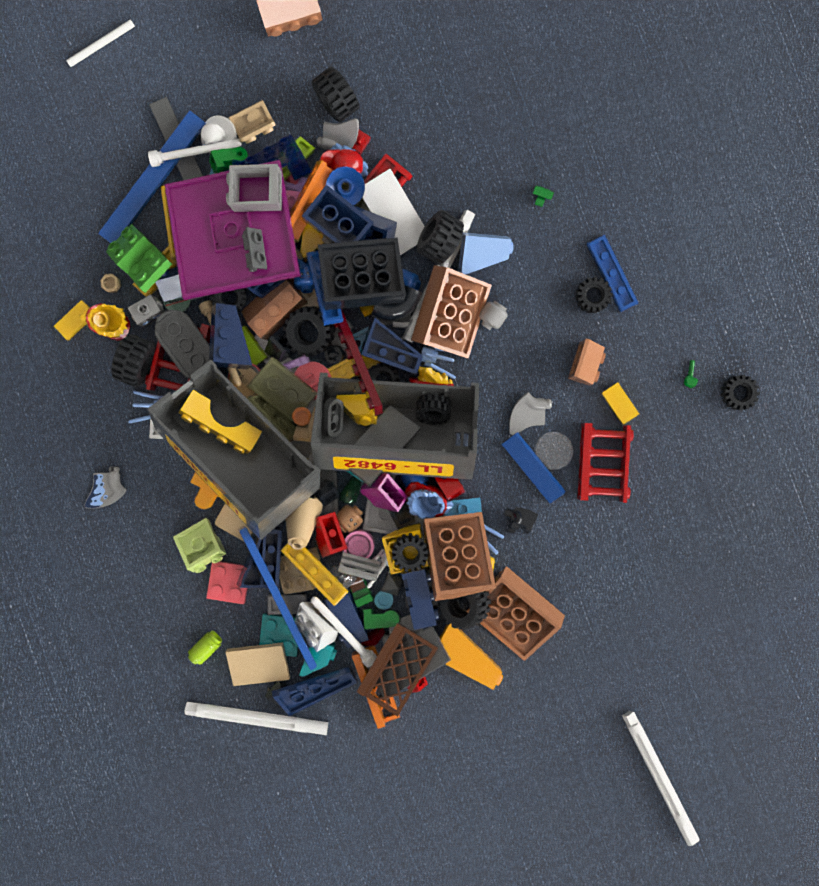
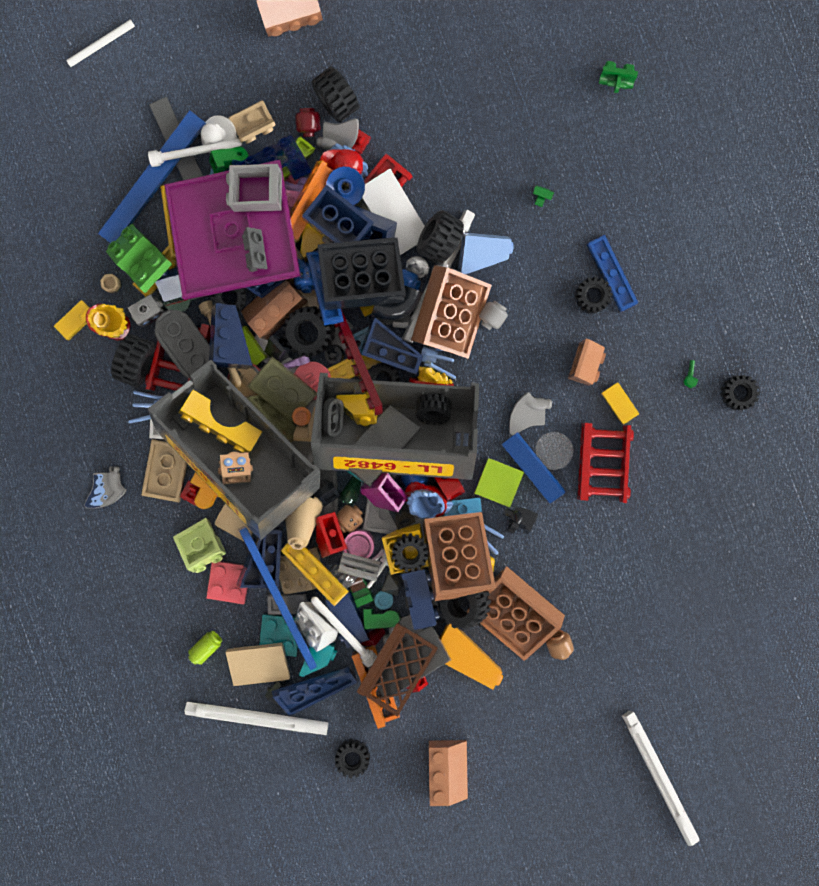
(164, 472): none -> tan tile
(190, 492): none -> red tile
(235, 468): none -> light nougat head
(307, 122): none -> dark red head
(346, 768): none -> black tyre
(418, 266): none -> white plate
(447, 772): none -> nougat slope
(499, 482): none -> lime tile
(560, 645): none -> medium nougat head
(618, 77): none -> green hips

